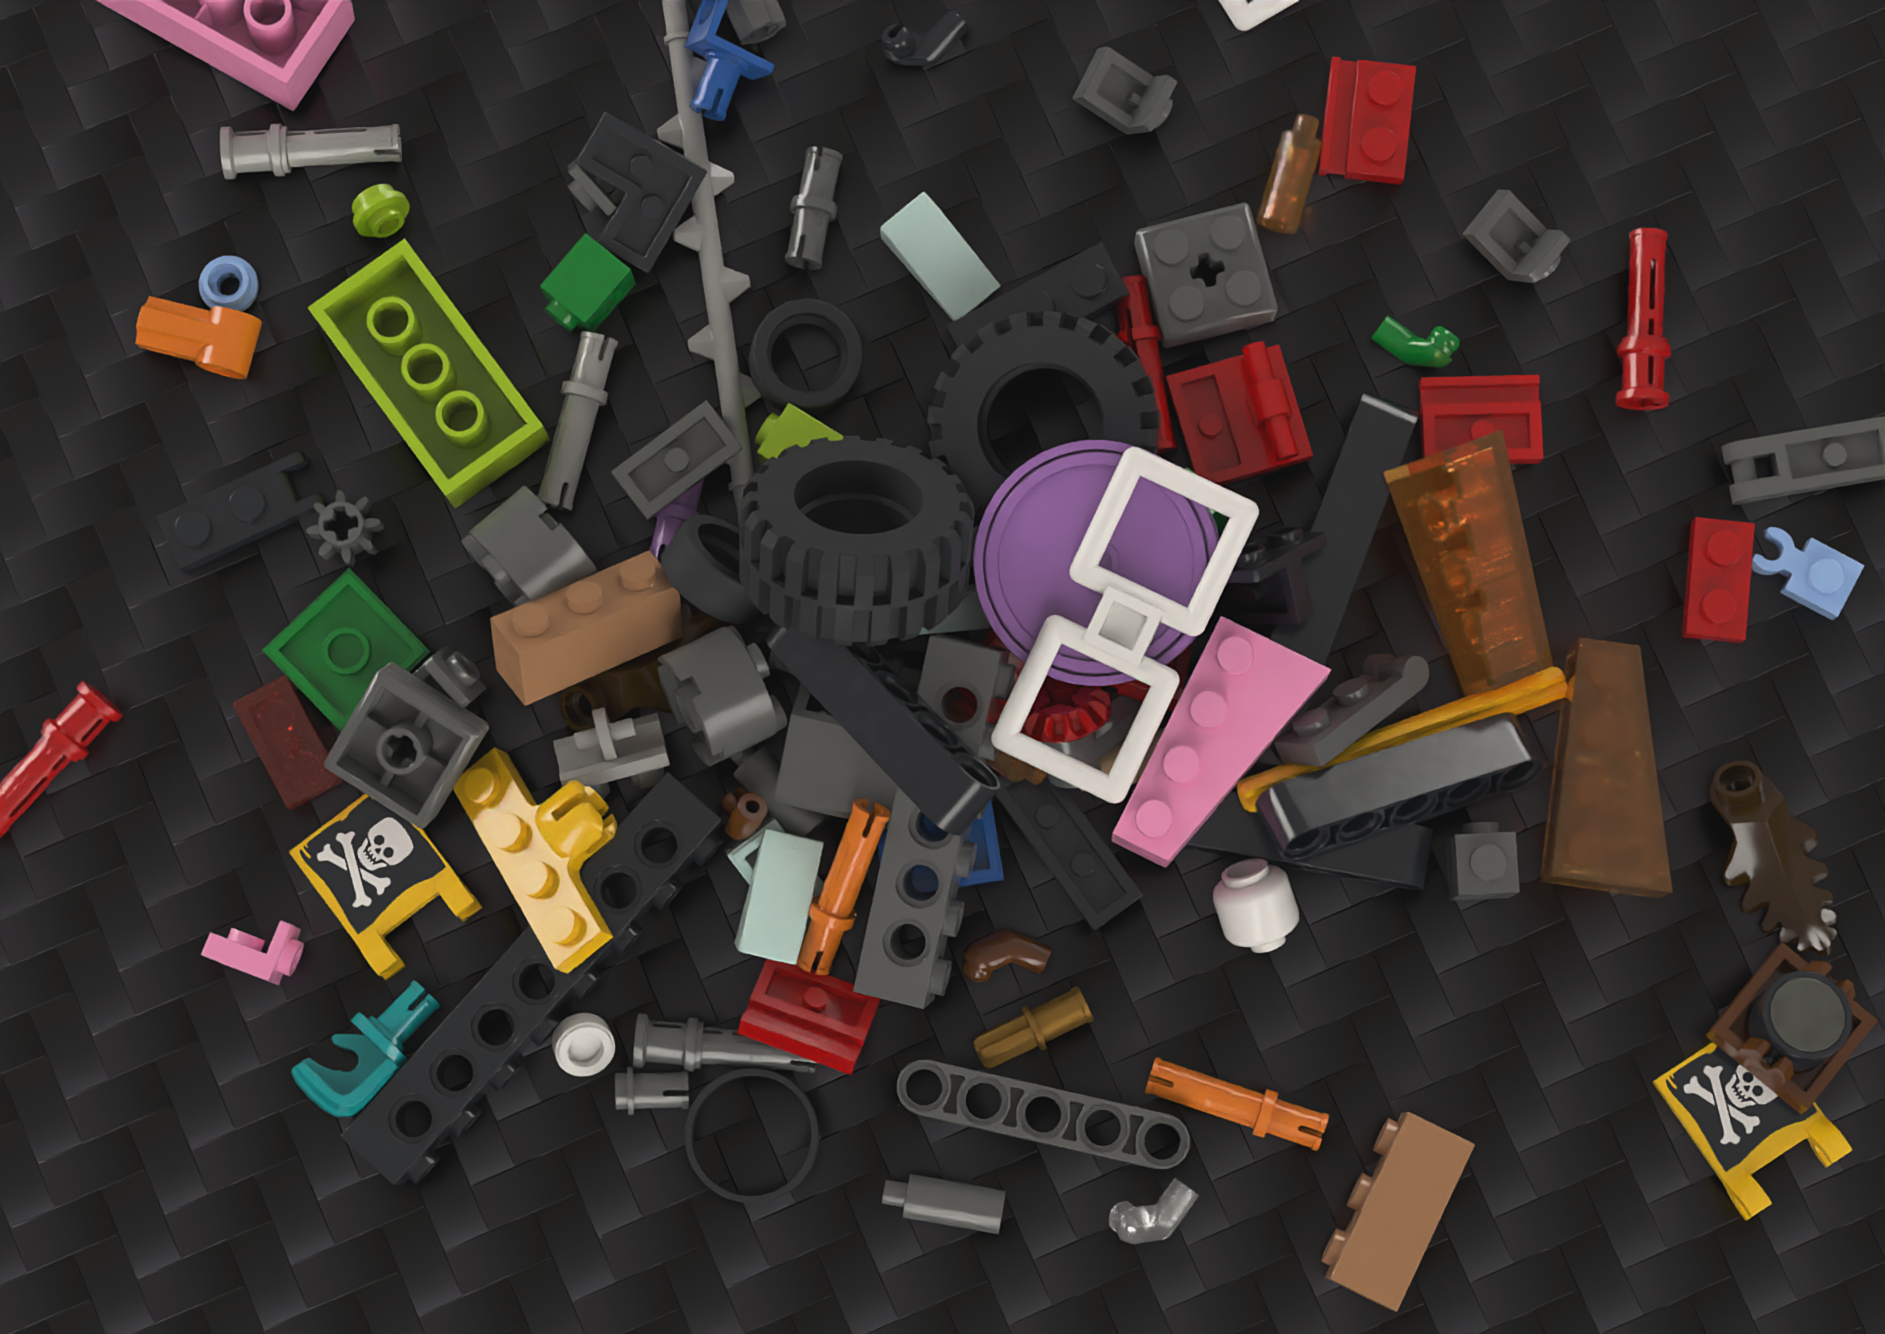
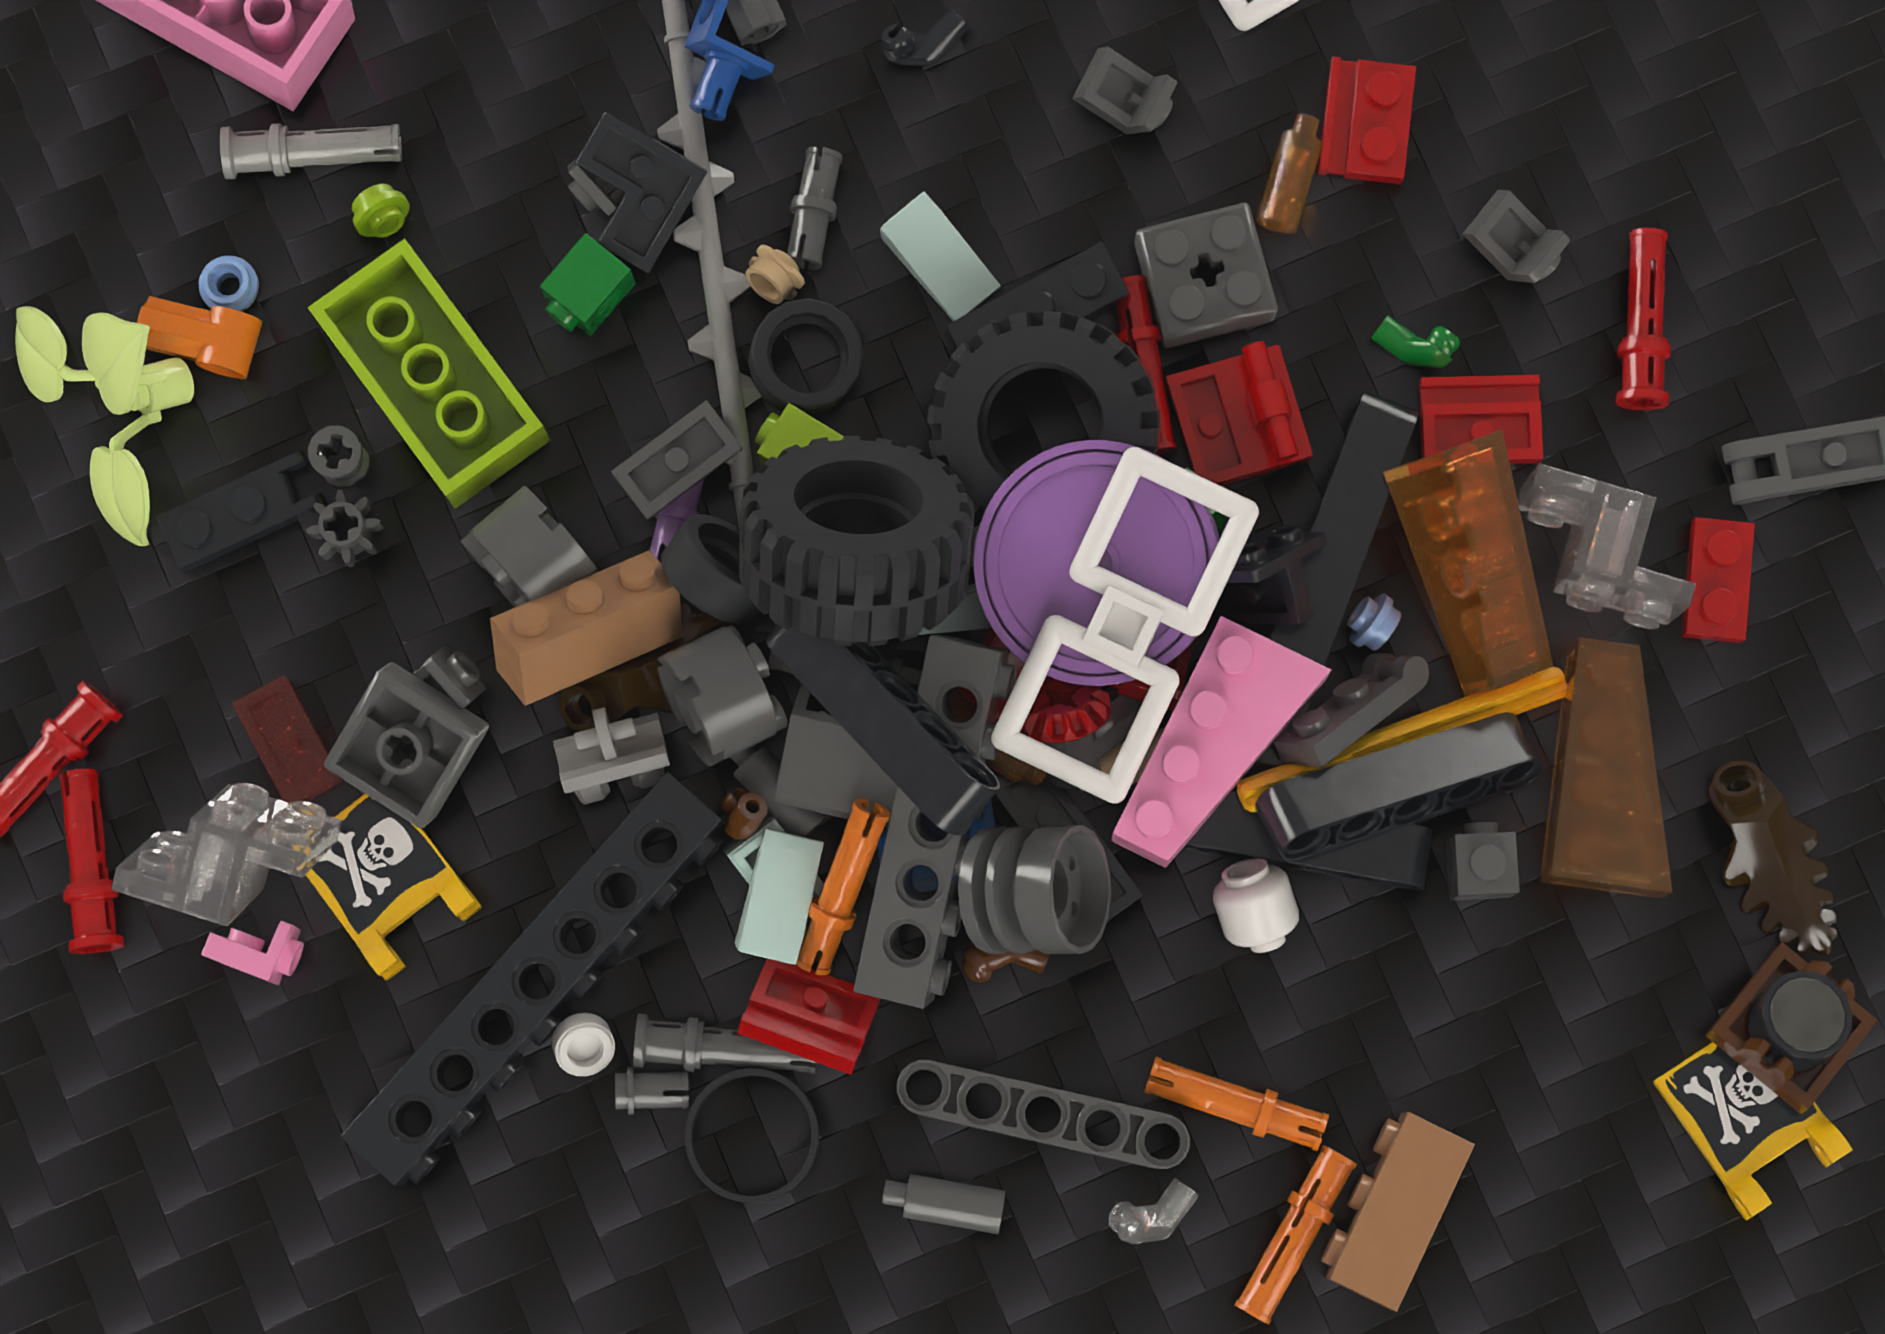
(90, 885): none -> red pin
(115, 361): none -> yellowish green plant
(227, 853): none -> clear bracket
(329, 442): none -> dark grey bush
(341, 645): green plate -> none
(377, 1052): teal piece -> none
(542, 852): yellow plate -> none
(576, 421): light grey pin -> none
(774, 275): none -> tan plate
(1032, 1028): pearl gold axle -> none
(1034, 889): none -> dark grey wheel
(1296, 1234): none -> orange pin
(1373, 622): none -> light blue plate
(1603, 546): none -> clear bracket
(1815, 575): light blue plate -> none

